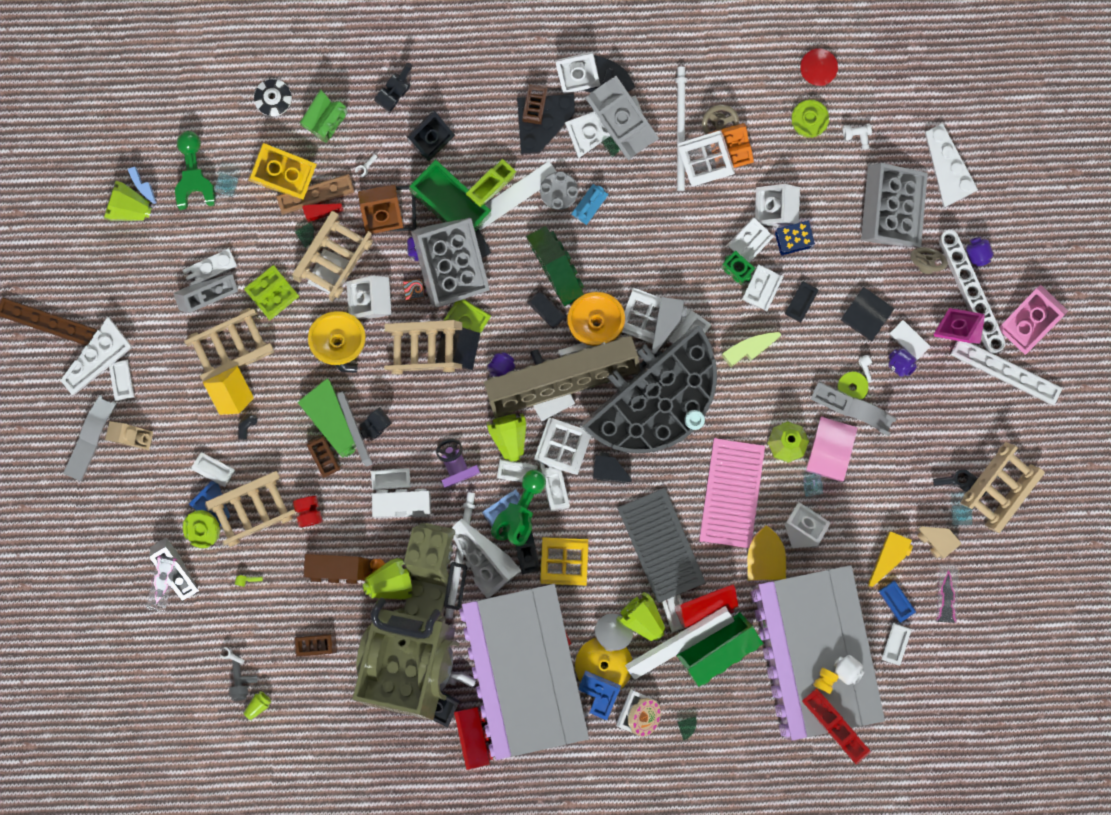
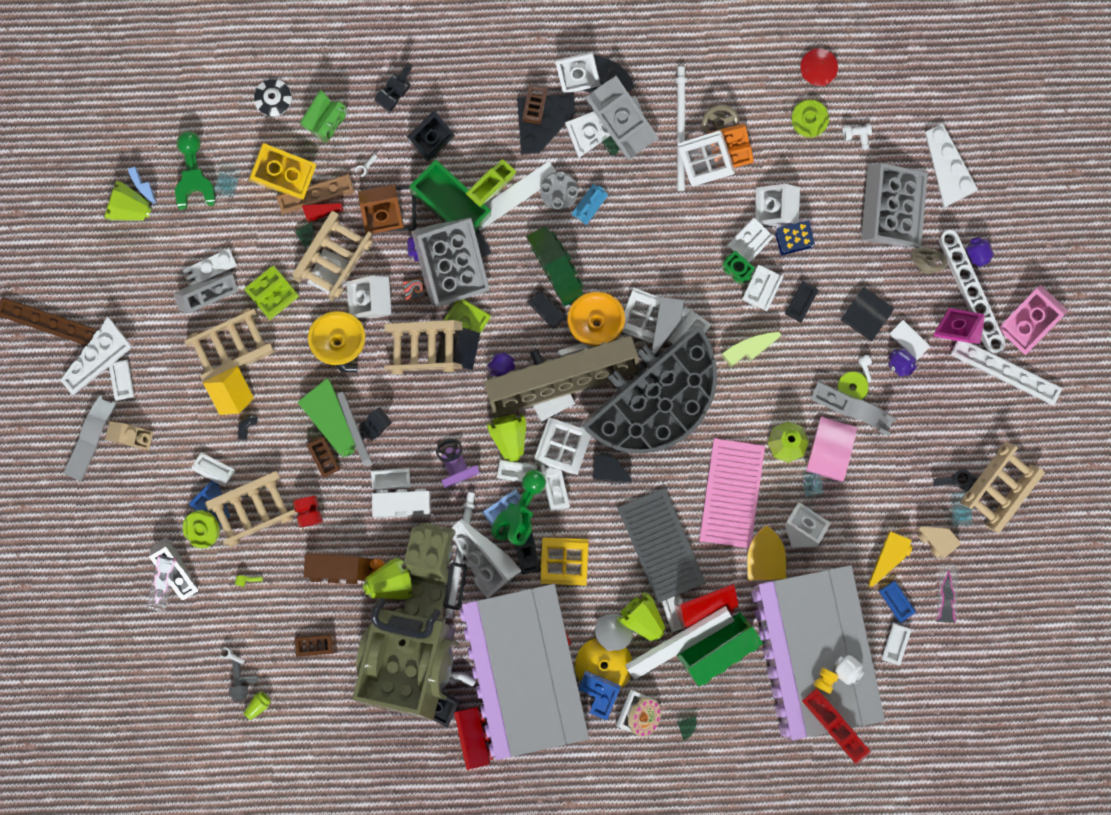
(694, 419): light aqua tile -> none

